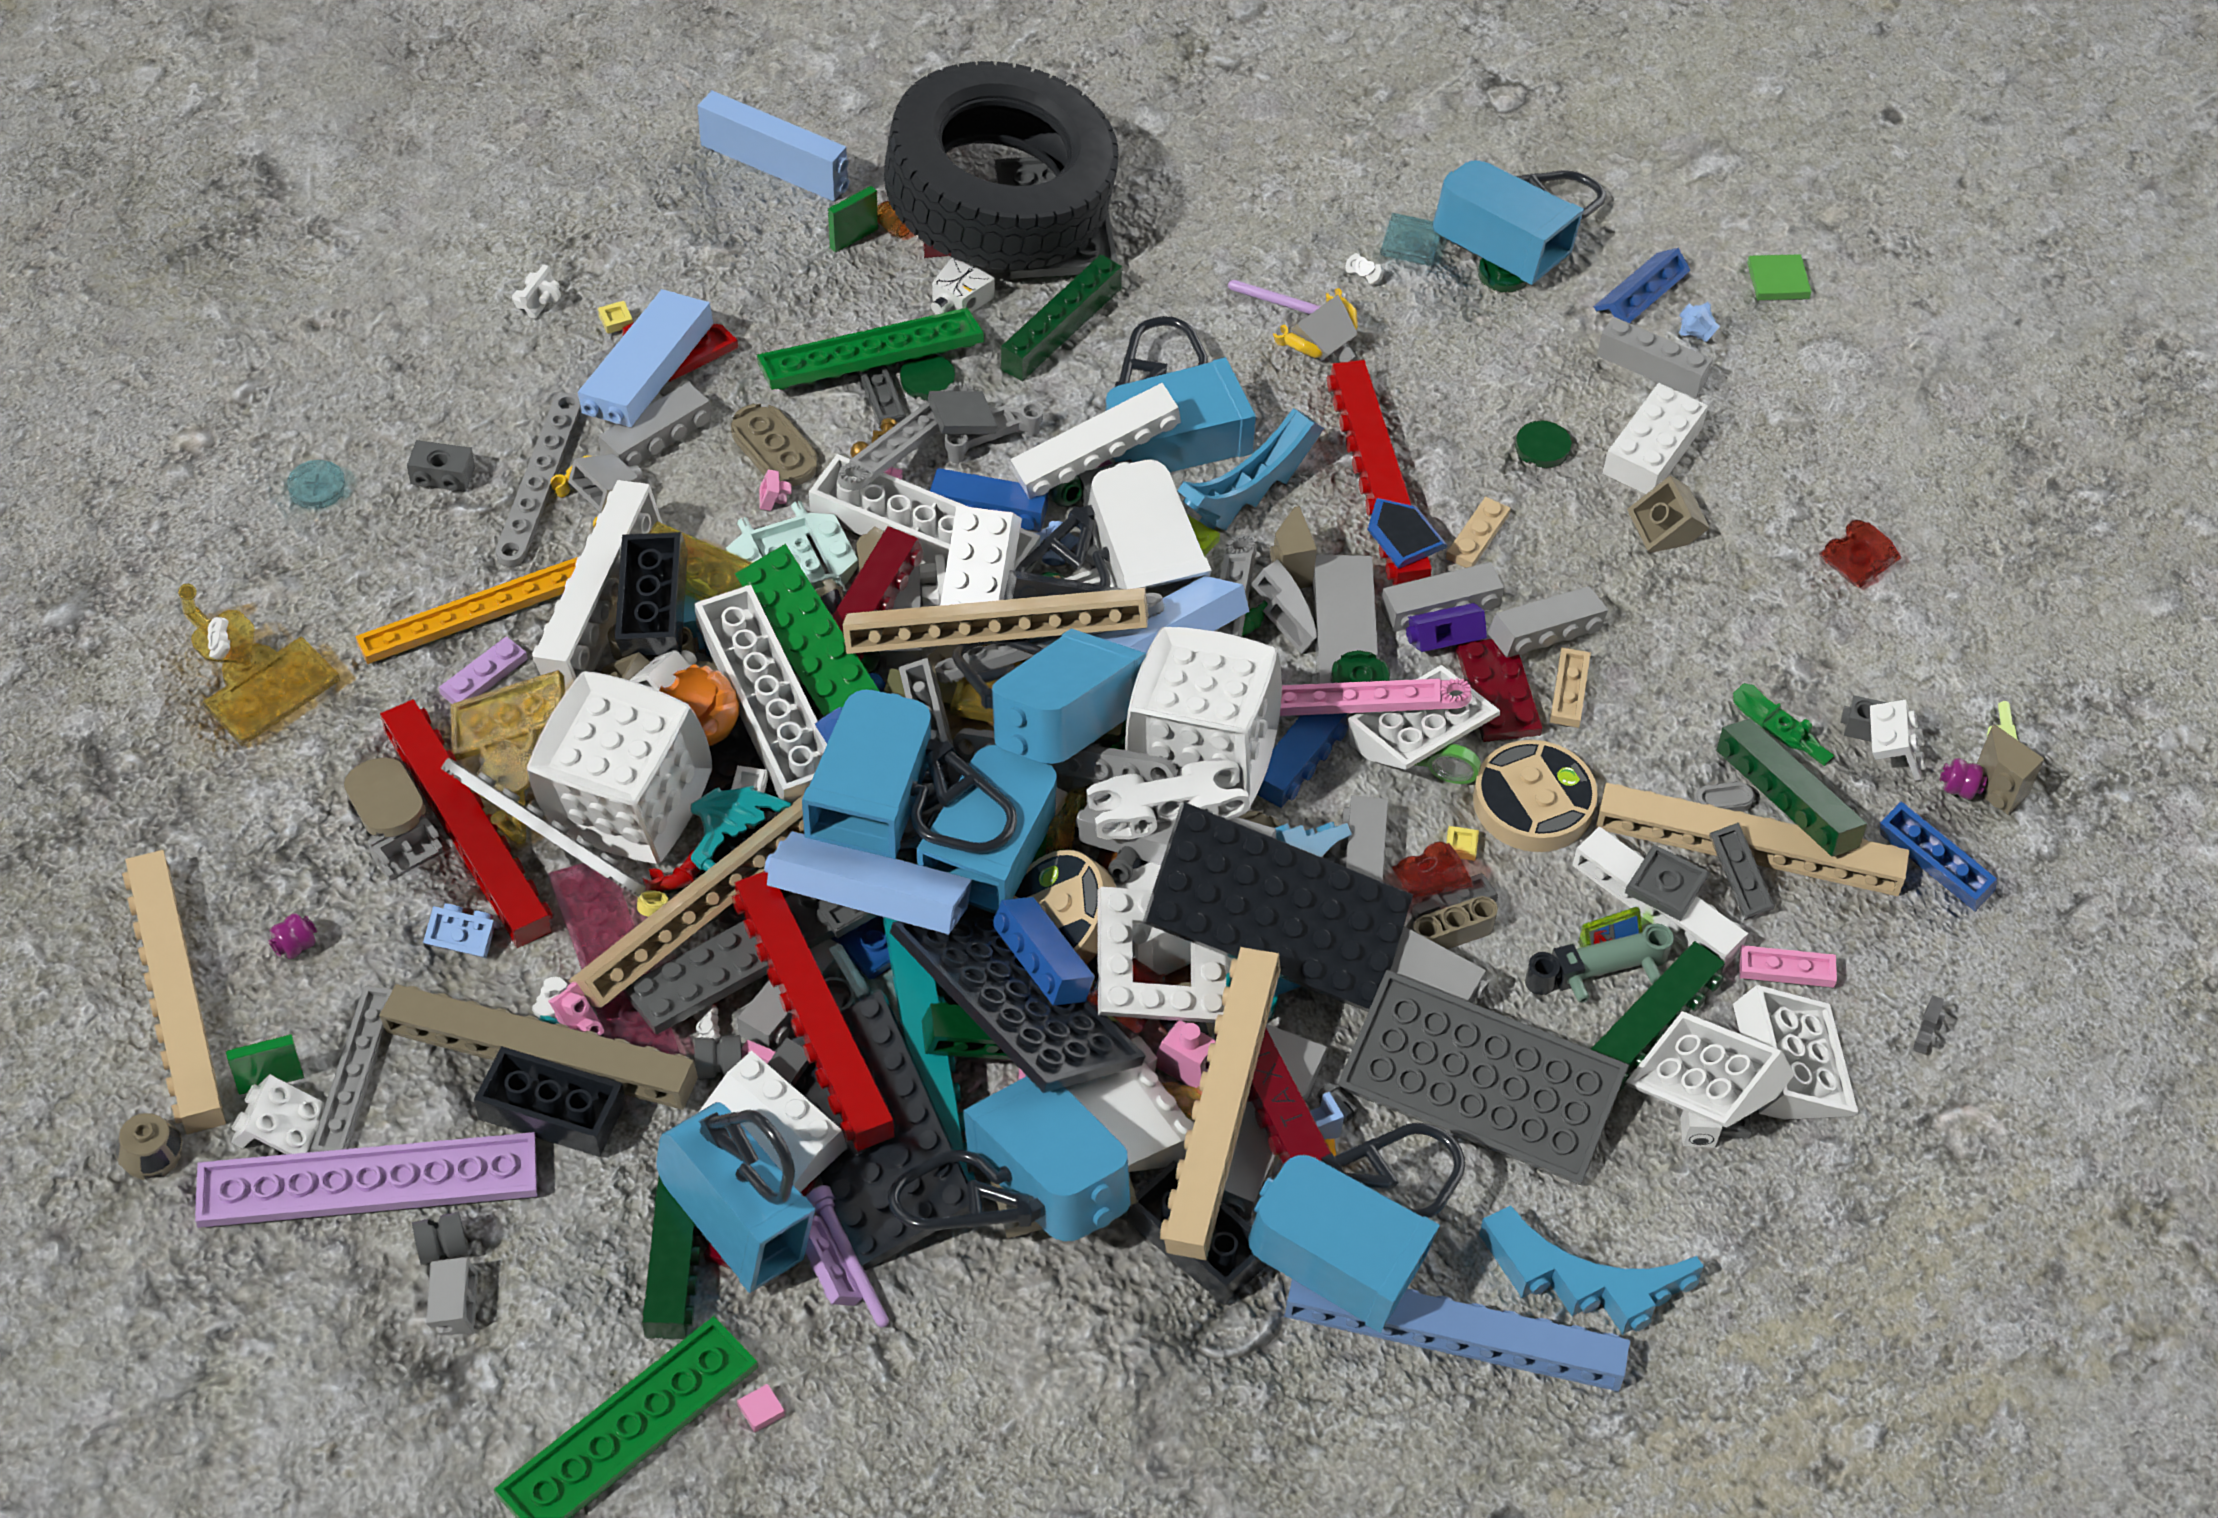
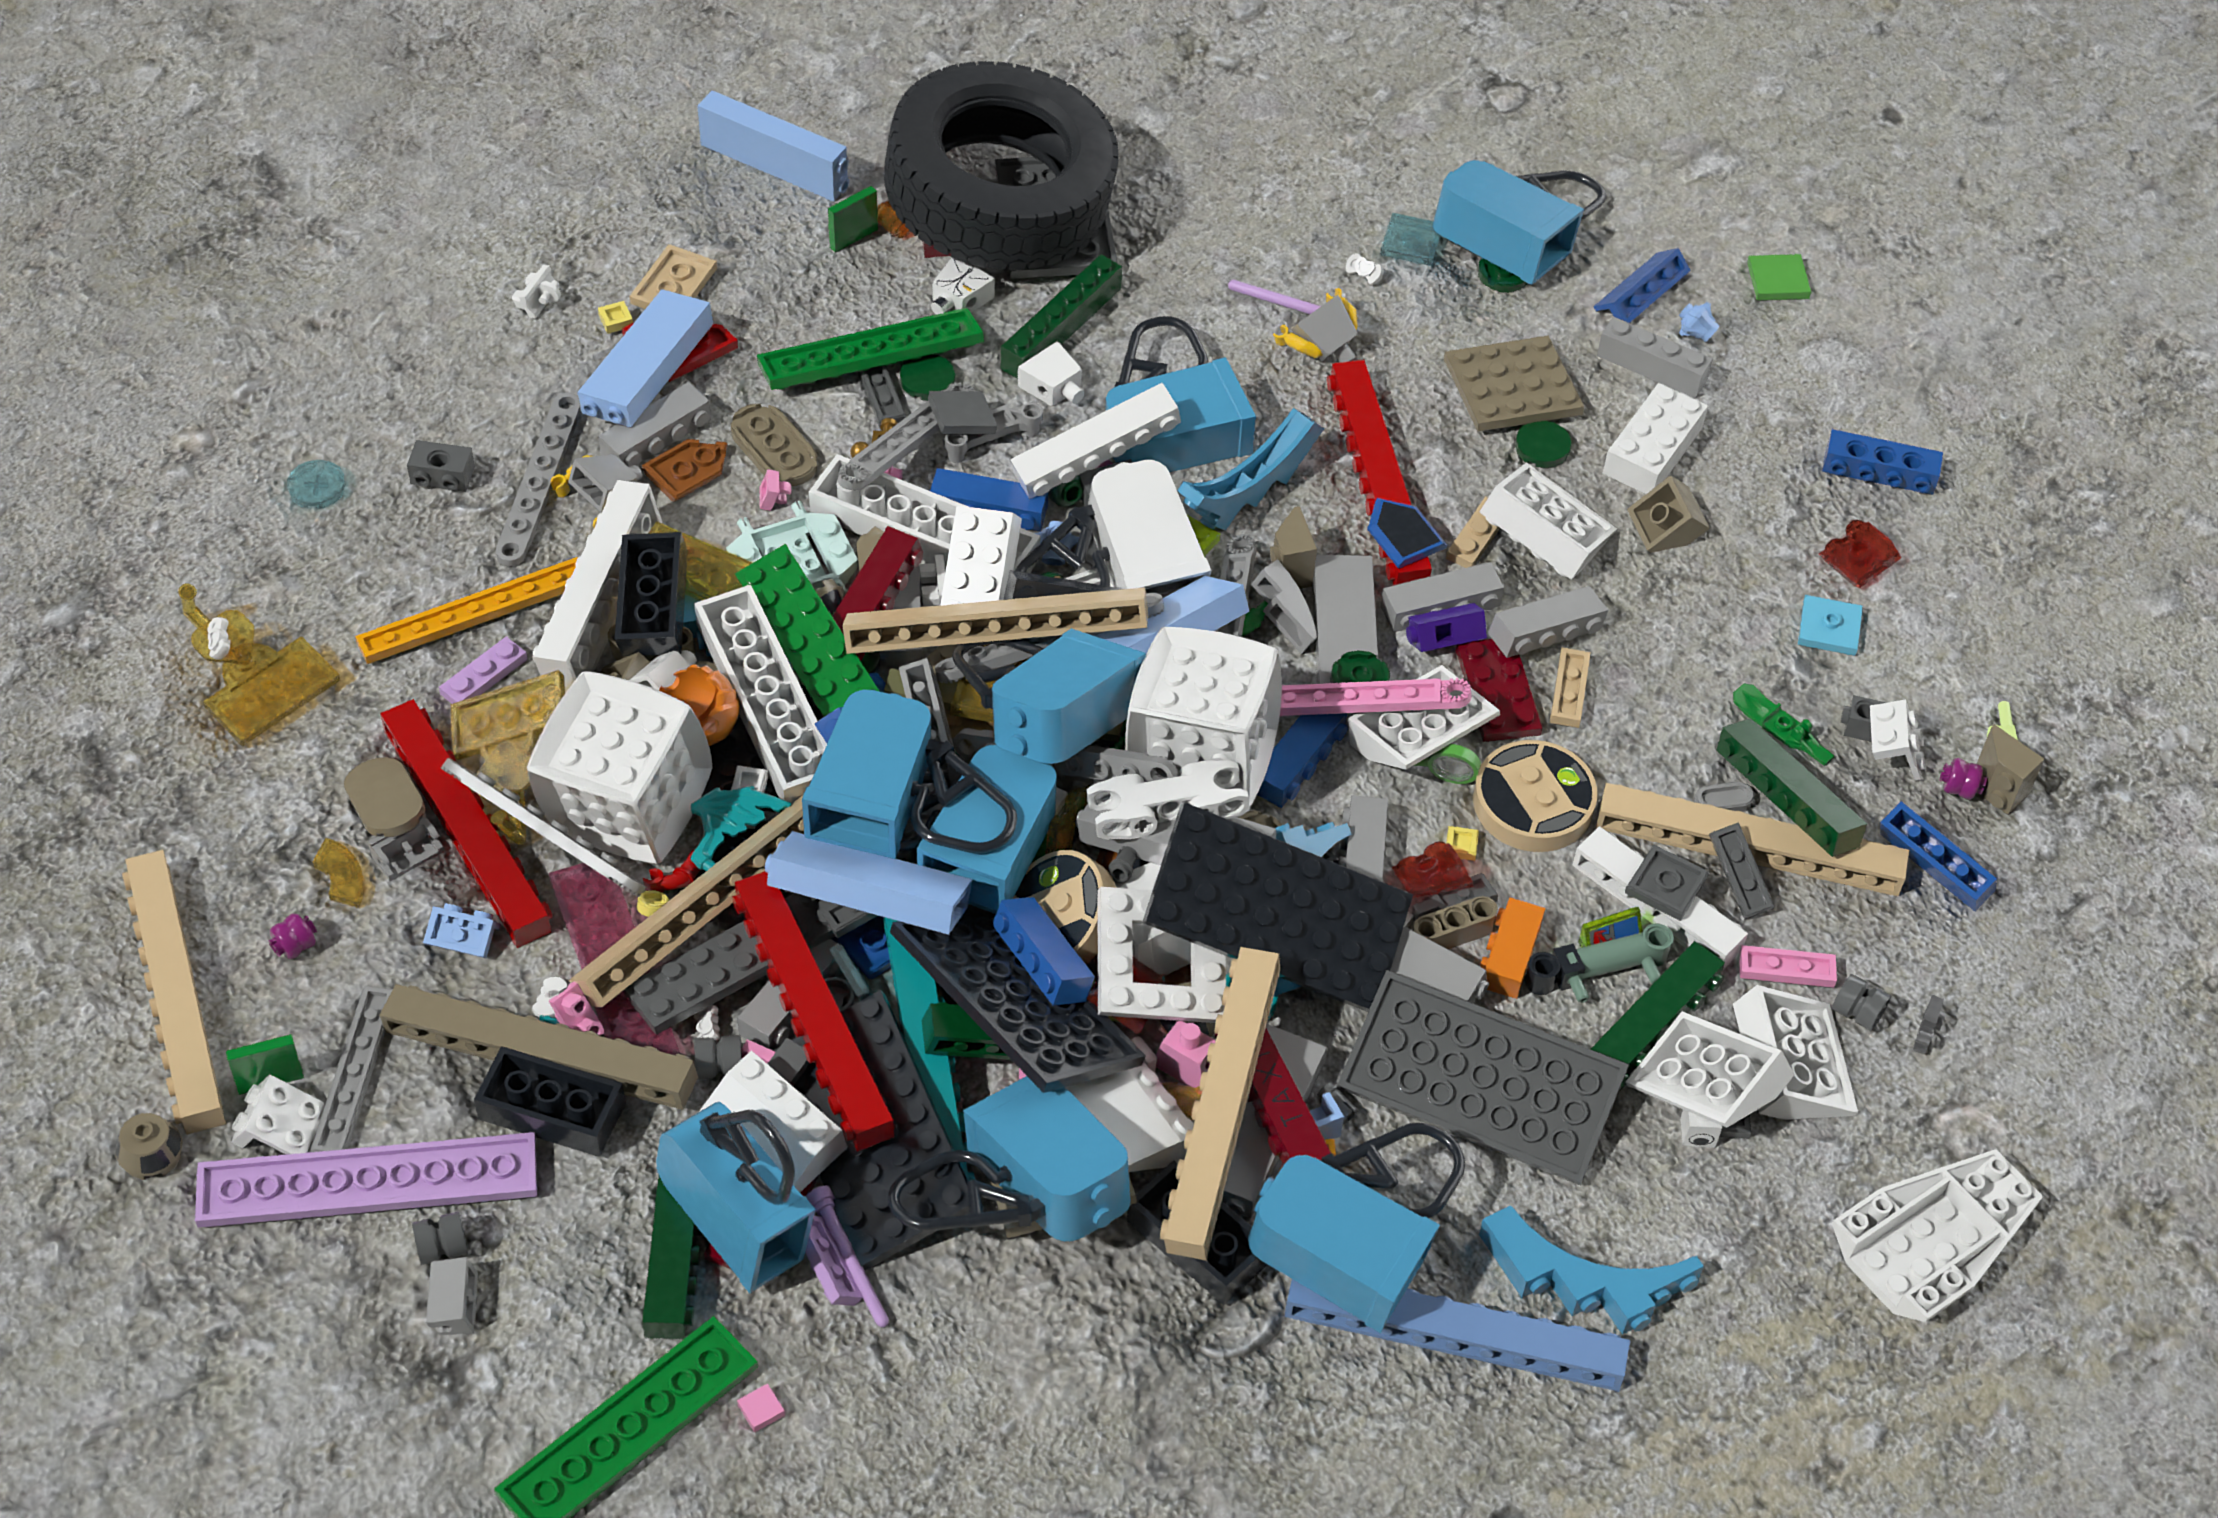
(343, 872): none -> clear yellow tile
(675, 272): none -> tan plate
(686, 467): none -> dark orange tile
(1052, 376): none -> white torso
(1512, 946): none -> orange brick
(1513, 383): none -> dark tan plate
(1547, 520): none -> white slope
(1830, 625): none -> medium azure plate
(1861, 1002): none -> dark grey wheel
(1882, 461): none -> blue brick
(1935, 1232): none -> white wedge

